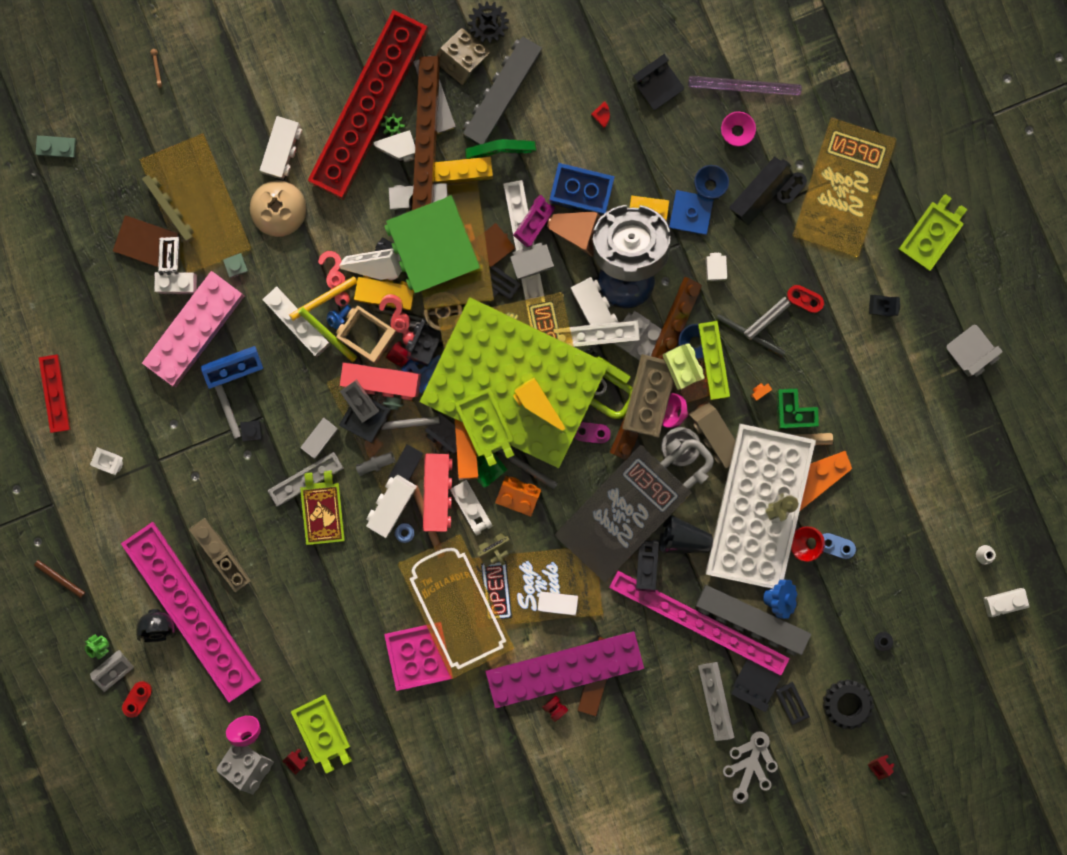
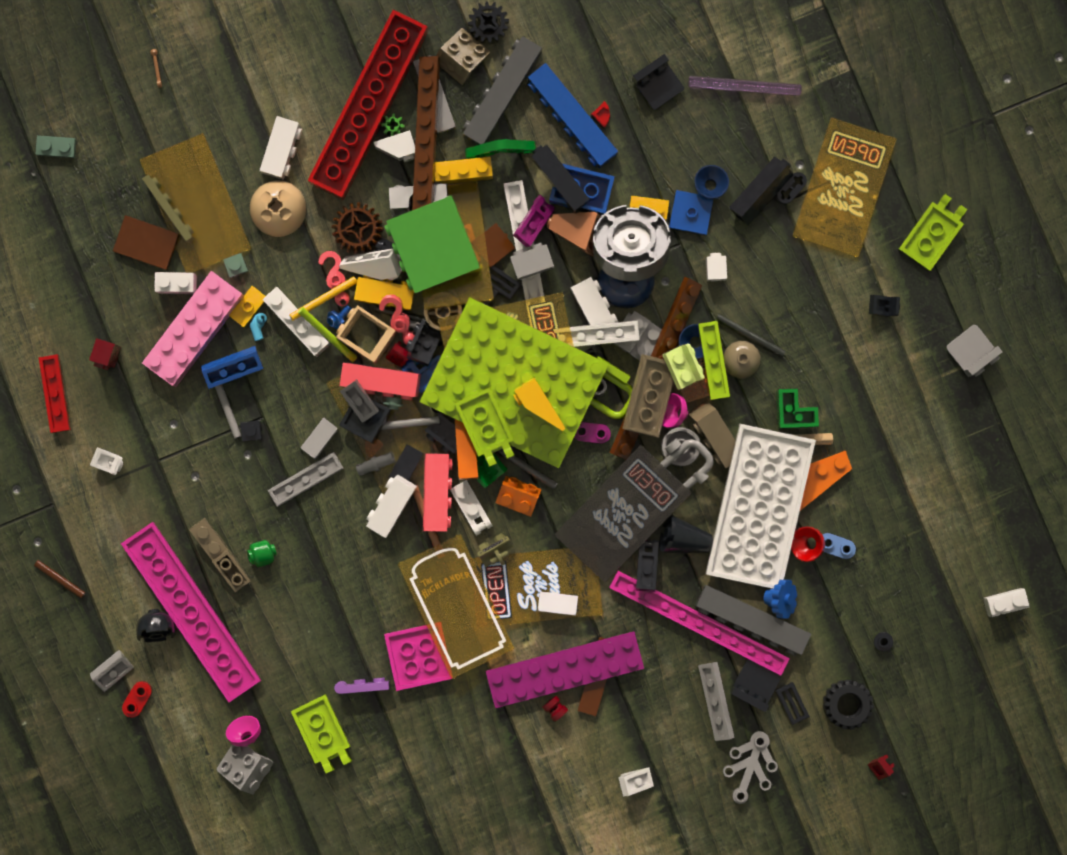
(96, 646): bright green gear -> none
(104, 354): none -> dark red brick
(161, 270): tile -> none
(247, 306): none -> yellow plate
(256, 326): none -> medium azure arm
(261, 553): none -> green head
(293, 762): dark red tile -> none
(322, 510): tile -> none
(362, 686): none -> medium lavender plate
(366, 226): none -> reddish brown gear
(409, 528): medium blue plate -> none
(559, 178): none -> black brick
(572, 115): none -> blue brick
(635, 781): none -> white slope
(738, 119): dark pink piece -> none
(741, 359): none -> dark tan cylinder
(760, 391): orange plate -> none
(767, 318): light grey axle -> none
(782, 507): olive hips -> none
(805, 298): red plate -> none
(981, 554): white cone -> none

